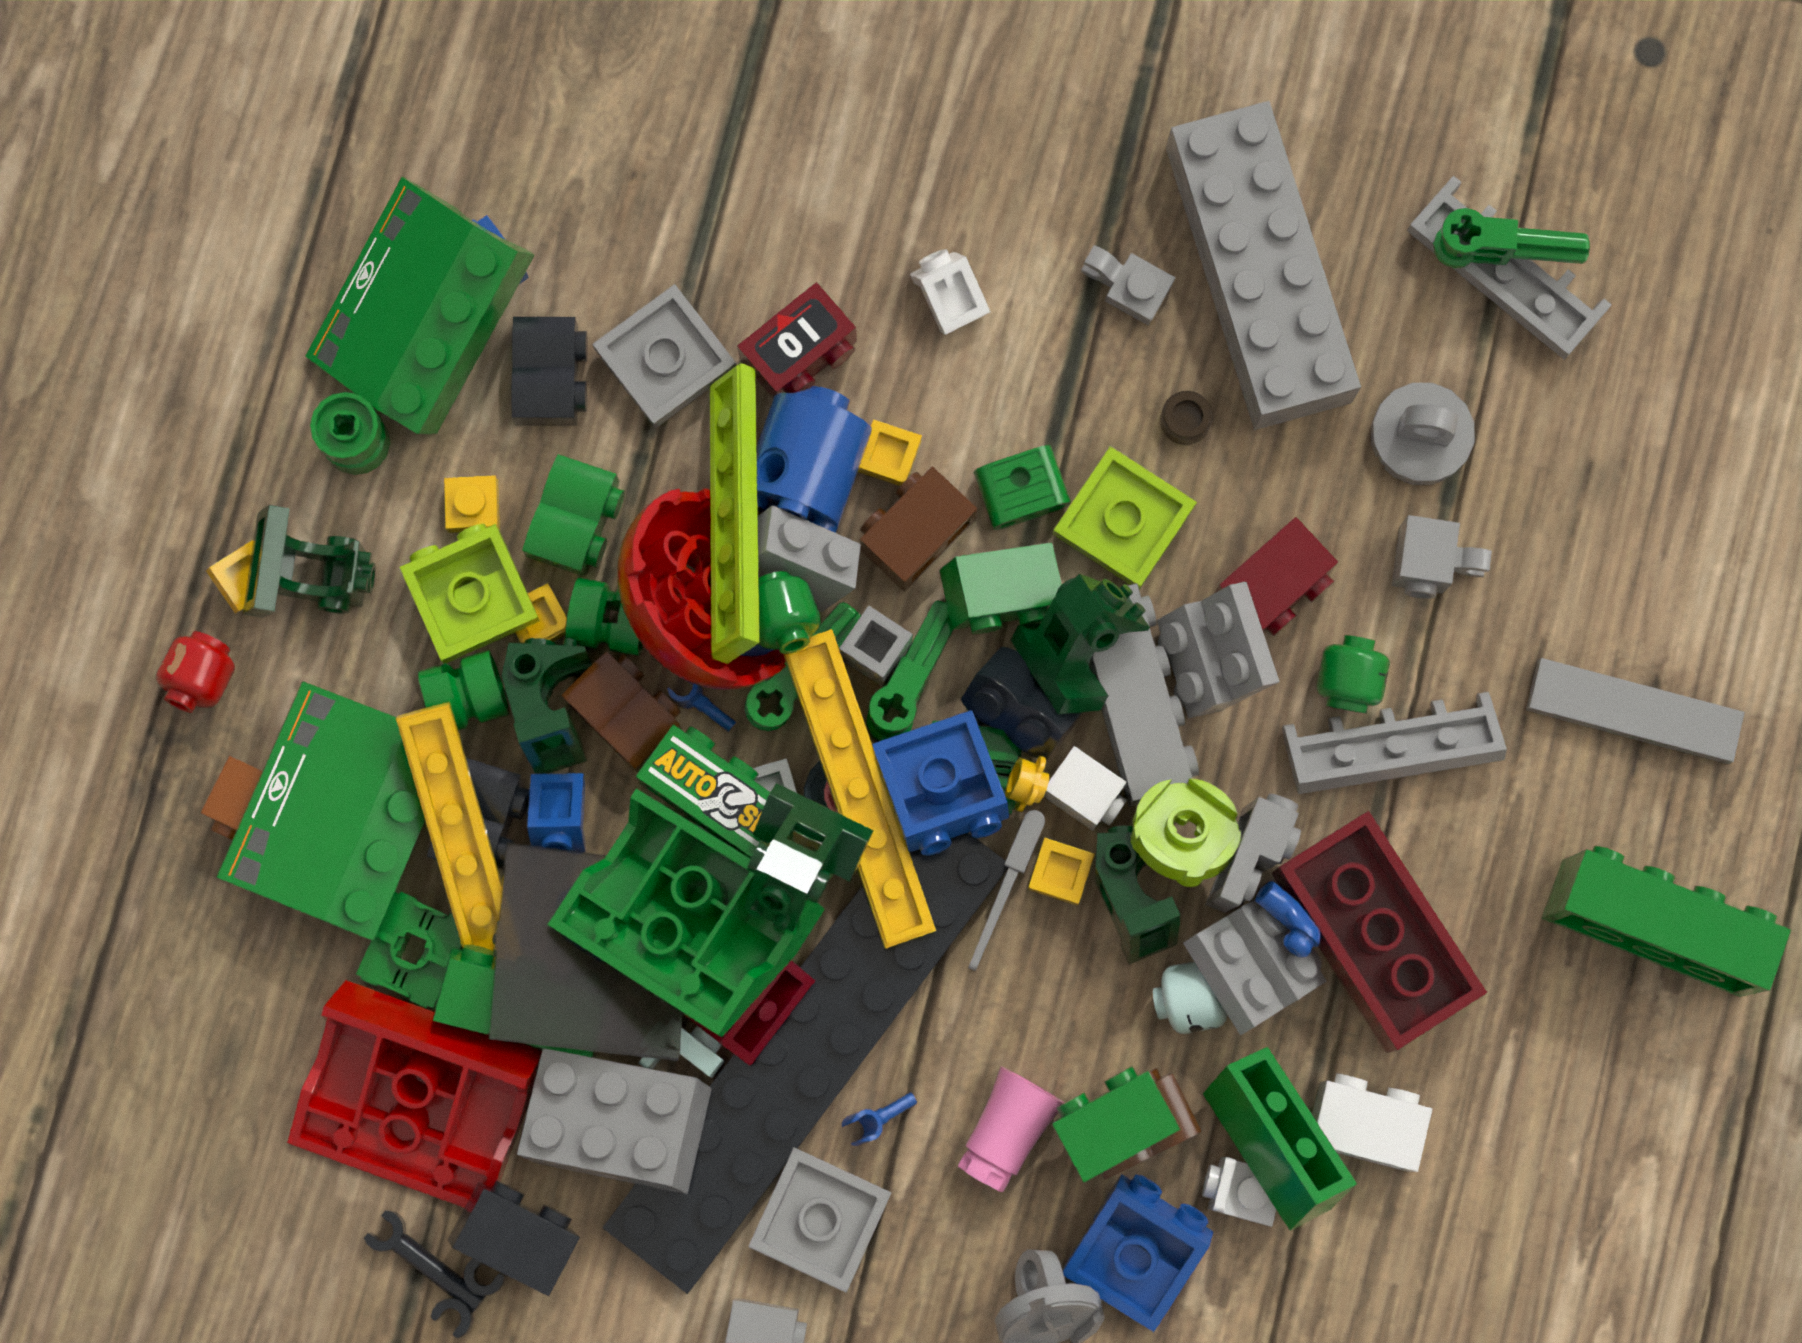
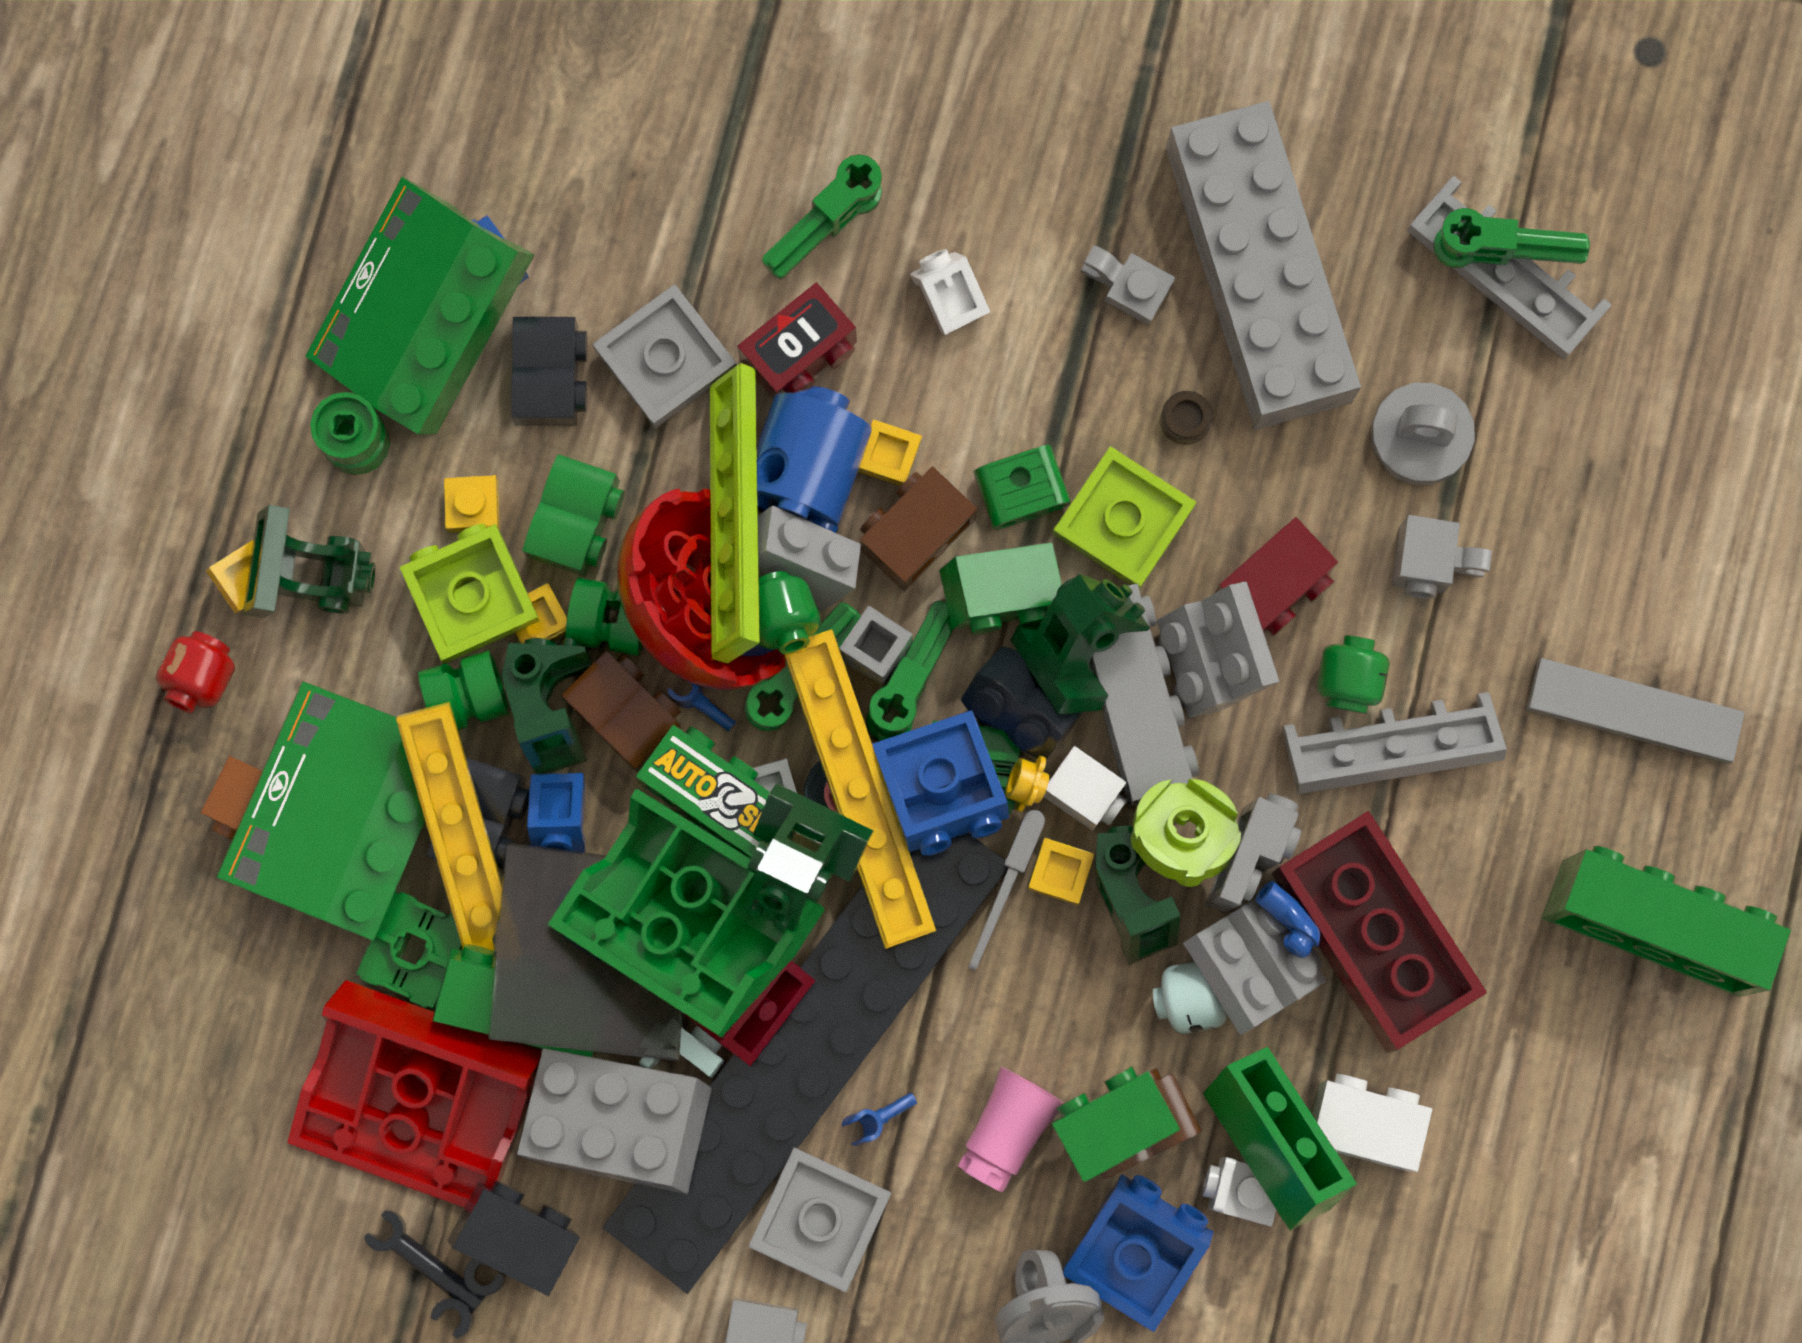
(829, 213): none -> green connector

